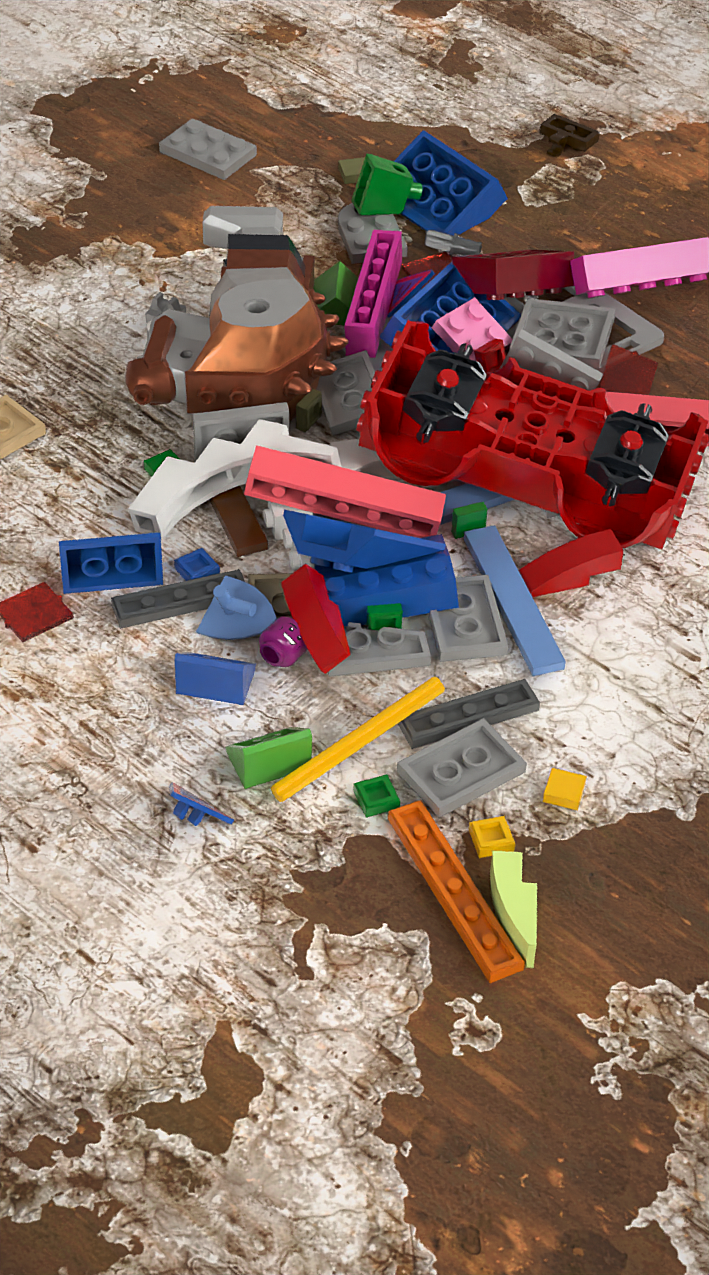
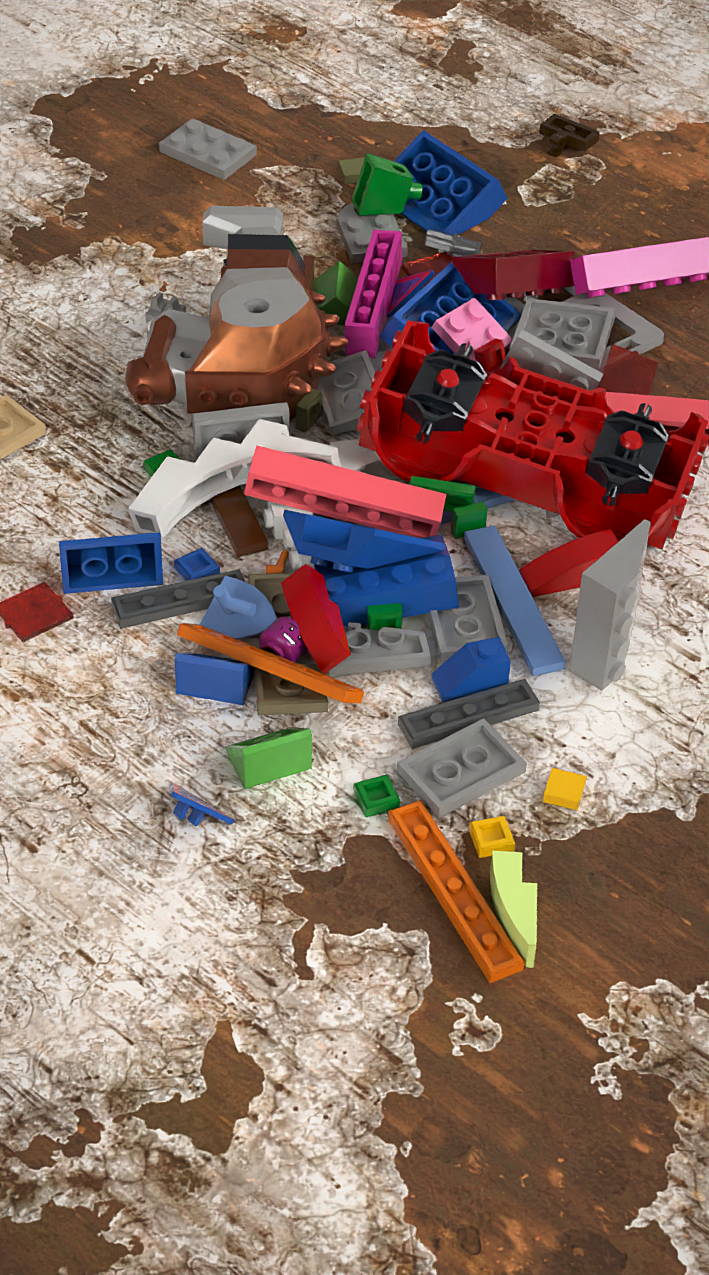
(271, 663): none -> orange tile
(280, 564): none -> orange hand
(281, 696): none -> dark tan plate
(357, 739): yellow axle -> none
(456, 493): none -> green tile
(473, 669): none -> blue slope
(608, 610): none -> light grey slope

